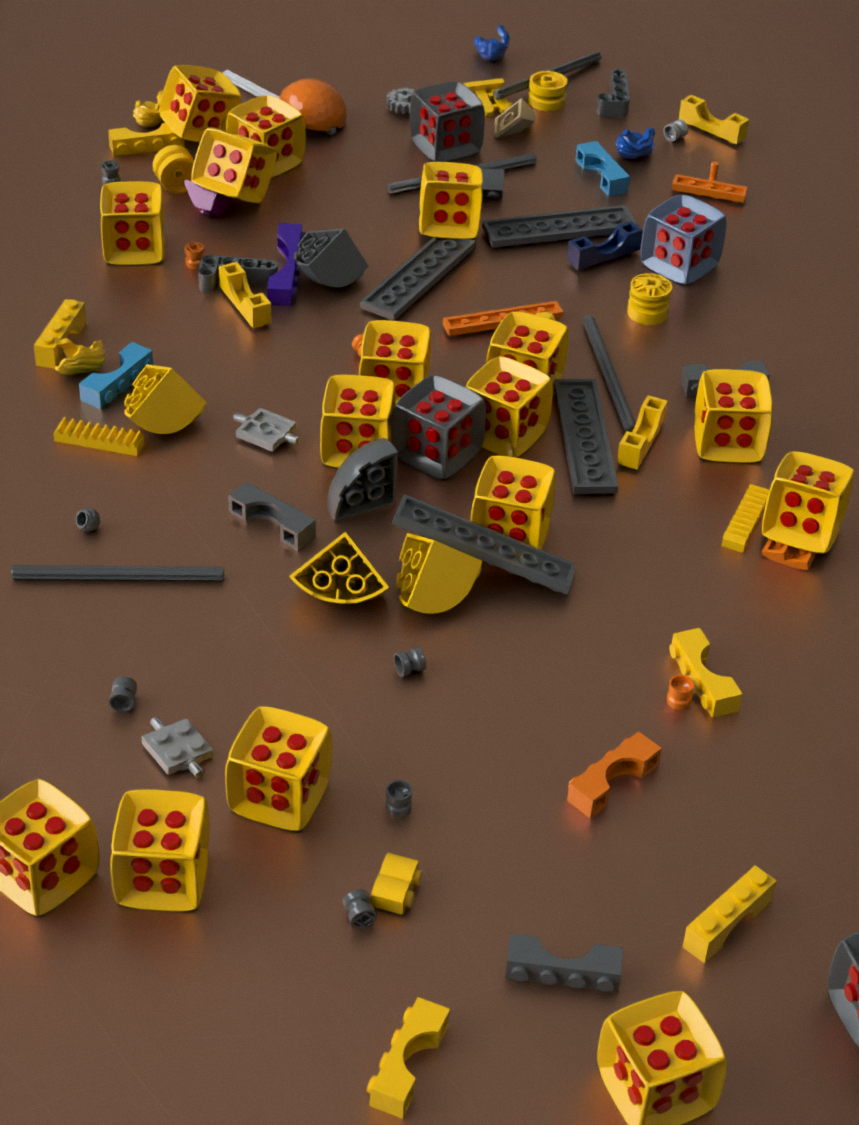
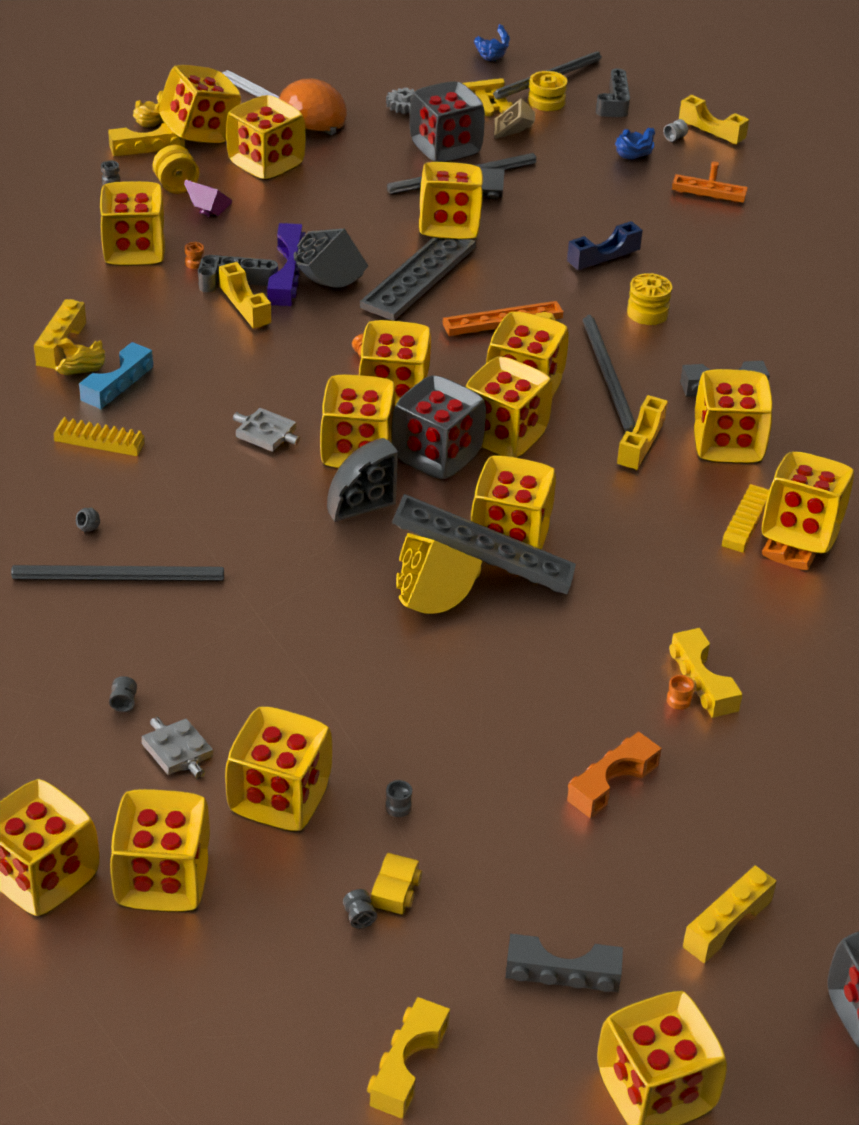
(162, 401): yellow brick -> none
(233, 165): yellow piece -> none
(253, 503): dark grey arch -> none
(341, 574): yellow brick -> none
(410, 661): dark grey wheel -> none
(555, 226): dark grey plate -> none
(585, 437): dark grey plate -> none
(613, 177): dark azure arch -> none
(683, 239): sand blue piece -> none

